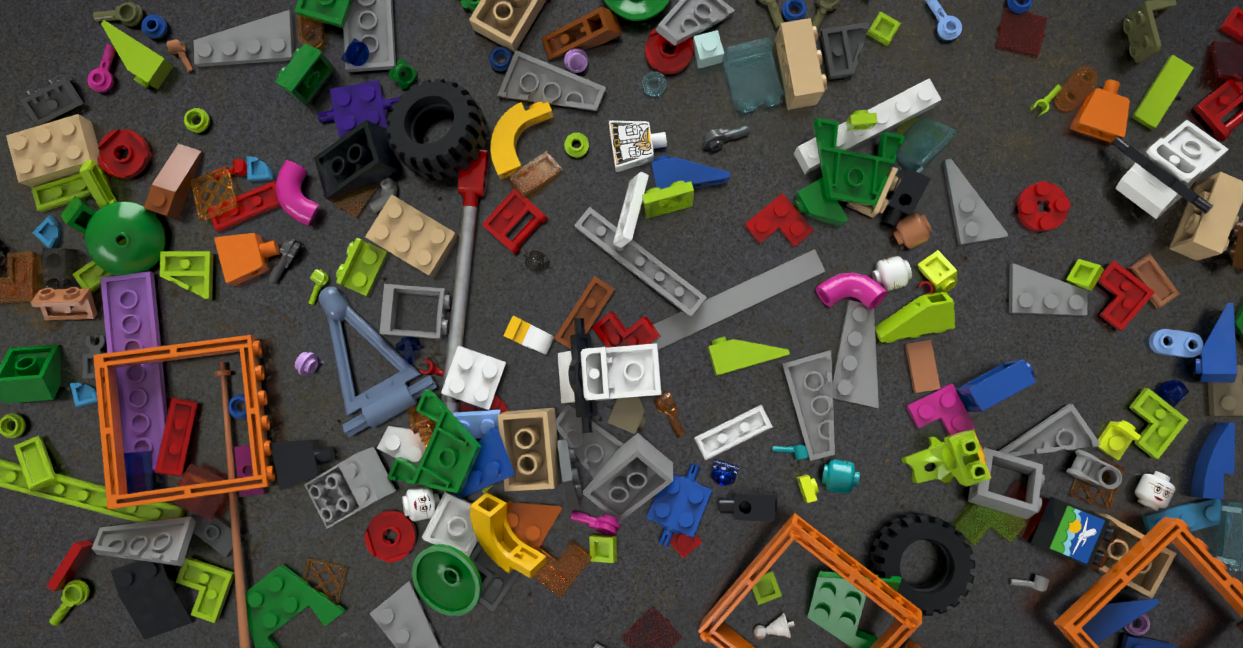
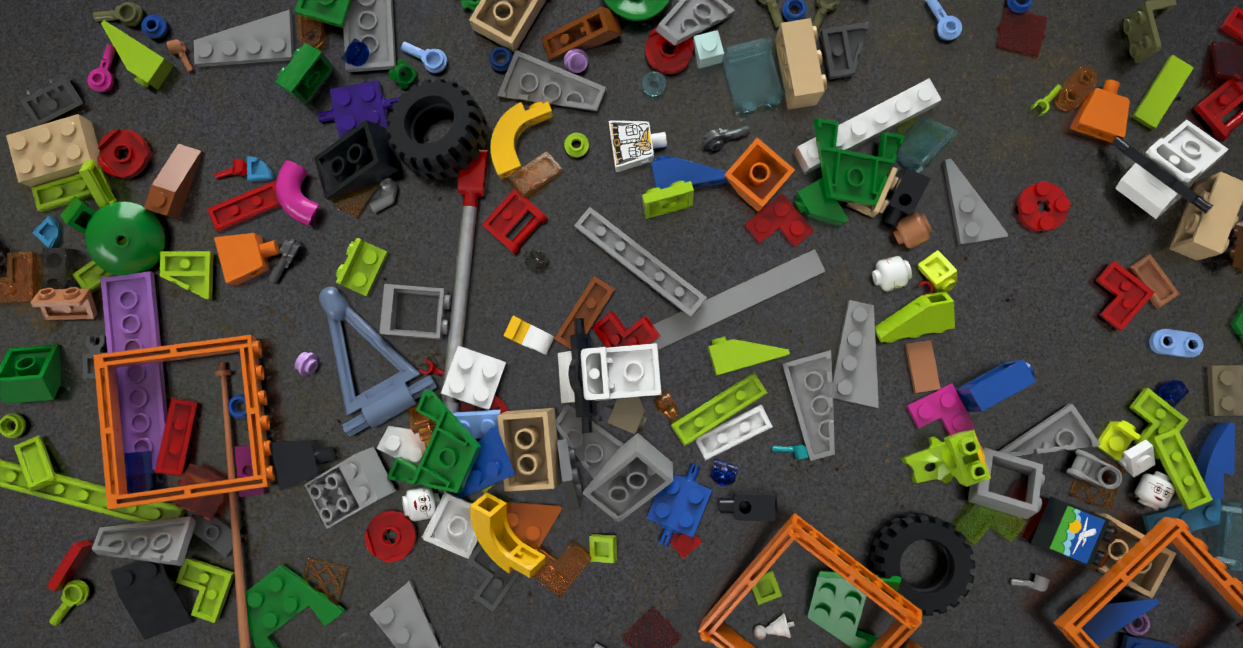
(83, 394): dark azure tile -> none
(192, 115): lime plate -> none
(198, 197): clear orange window -> none
(321, 280): lime hand -> none
(408, 345): clear blue plate -> none
(412, 236): tan brick -> none
(433, 60): none -> light blue plate
(446, 580): green dish -> none
(606, 524): dark pink plate -> none
(630, 210): white tile -> none
(718, 409): none -> lime tile
(758, 174): none -> orange slope
(808, 488): neon yellow plate -> none
(840, 476): teal head -> none
(851, 285): dark pink cylinder -> none
(861, 120): lime plate -> none
(883, 28): lime tile -> none
(1043, 295): light grey wing -> none
(1085, 274): lime plate -> none
(1138, 458): none -> white bracket
(1181, 469): none -> lime plate
(1218, 355): blue slope -> none

